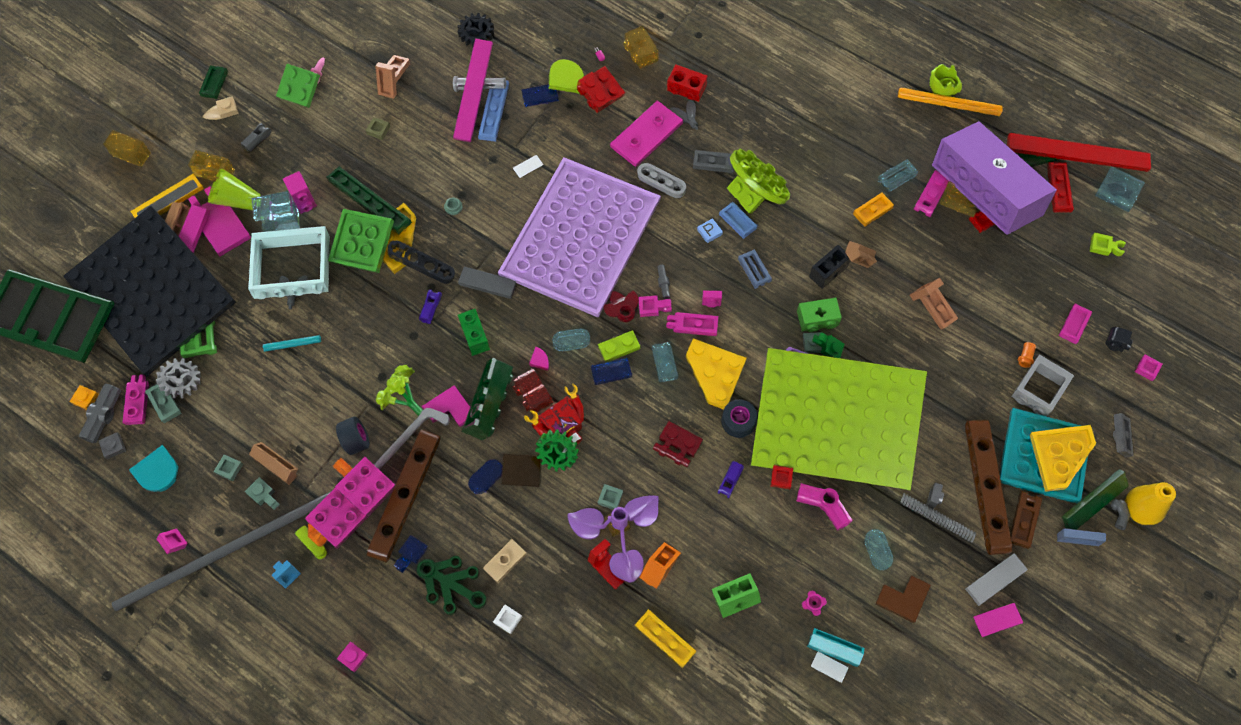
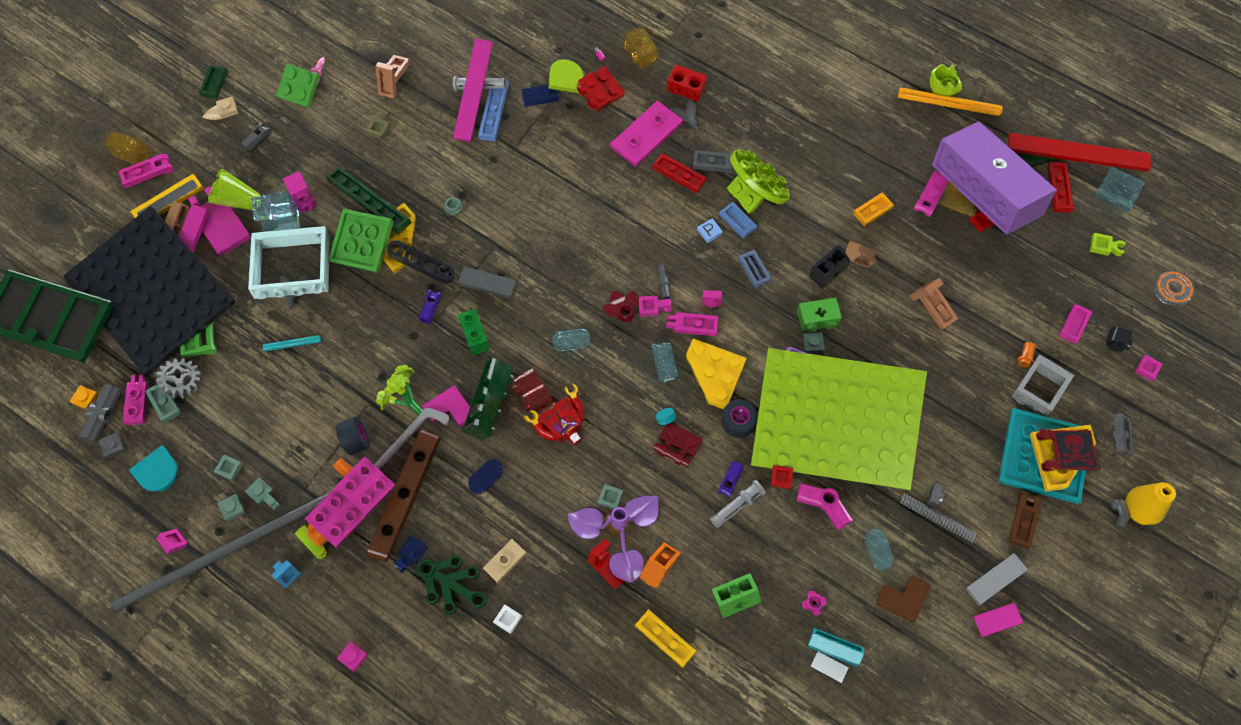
(145, 170): none -> dark pink plate
(208, 165): clear yellow brick -> none
(231, 507): none -> sand green plate
(274, 462): medium nougat piece -> none
(475, 27): black gear -> none
(520, 470): dark brown window -> none
(528, 166): white sticker -> none
(539, 359): dark pink tile -> none
(556, 450): green gear -> none
(580, 236): lavender plate -> none
(611, 371): clear blue tile -> none
(619, 346): lime plate -> none
(657, 175): light grey plate -> none
(665, 416): none -> teal tile
(679, 173): none -> red tile
(744, 498): none -> light grey pin
(830, 345): green plate -> none
(887, 183): clear light blue tile -> none
(990, 501): reddish brown beam -> none
(1071, 449): none -> flag
(1081, 537): sand blue tile -> none
(1095, 500): dark green tile -> none
(1180, 281): none -> clear tile

